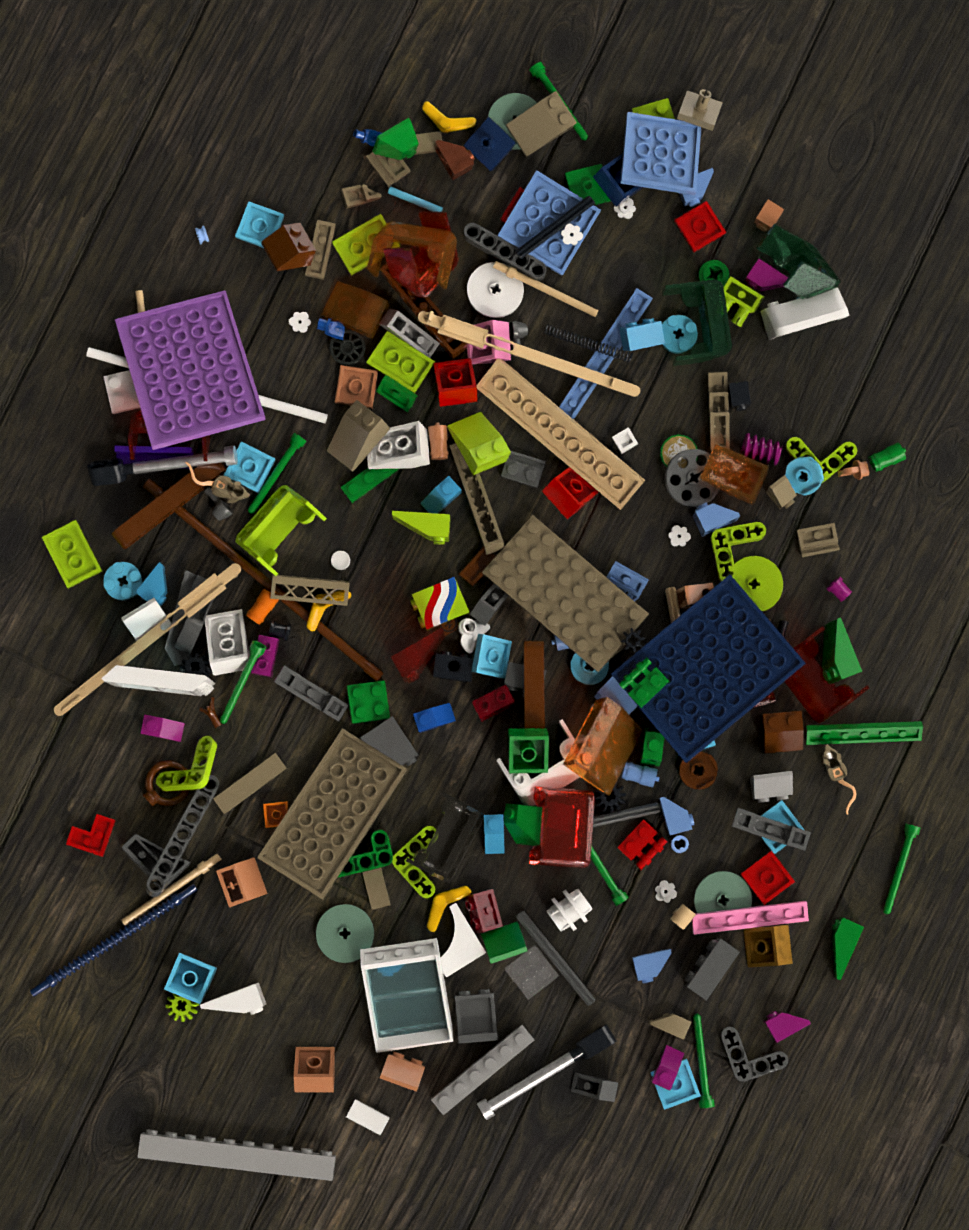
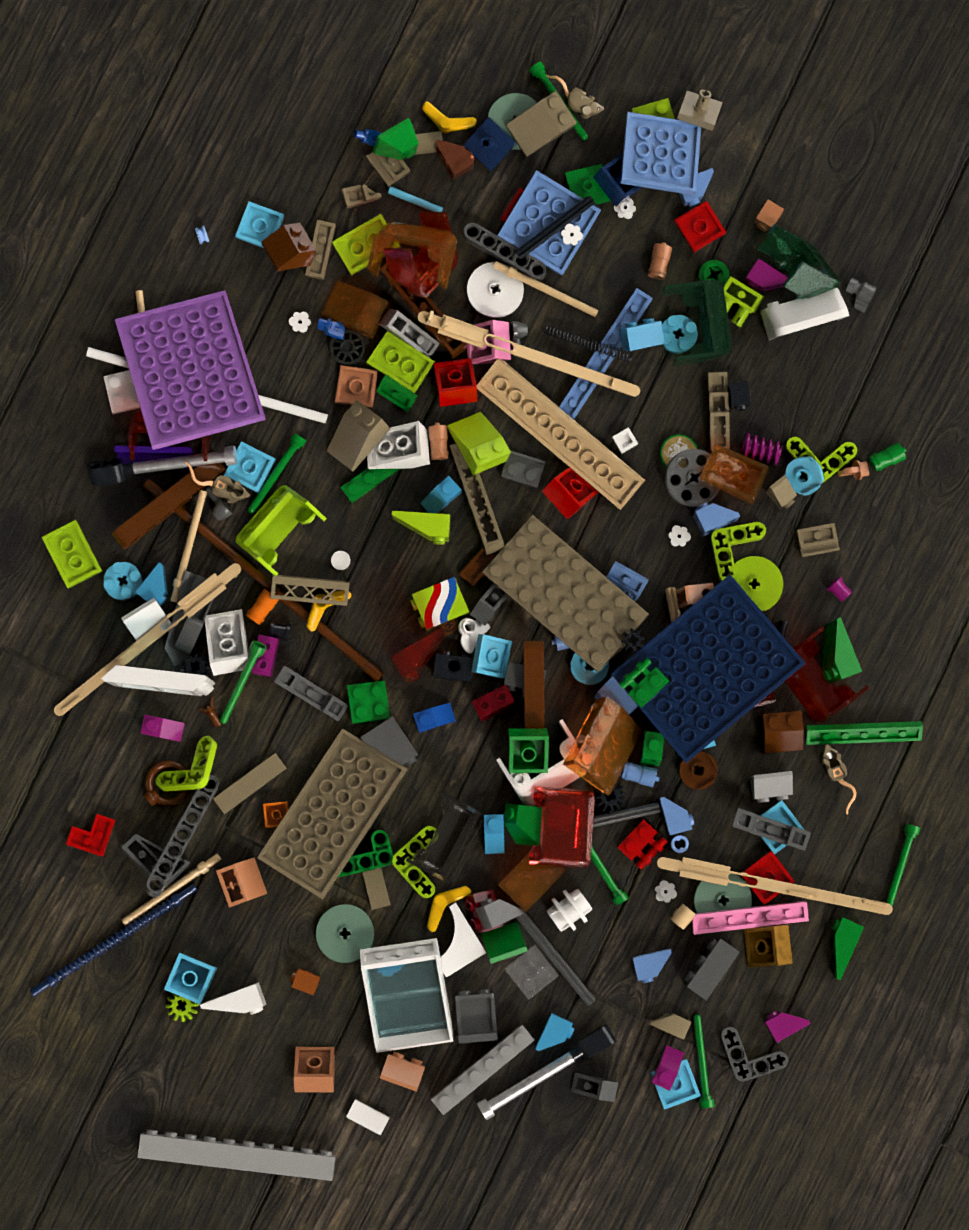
(188, 545): none -> tan bar
(305, 981): none -> dark orange brick
(496, 912): none -> slope
(529, 882): none -> clear orange slope
(554, 1032): none -> dark azure slope
(579, 101): none -> dark tan animal
(660, 258): none -> nougat piece
(719, 875): none -> tan piece
(863, 292): none -> dark grey piece

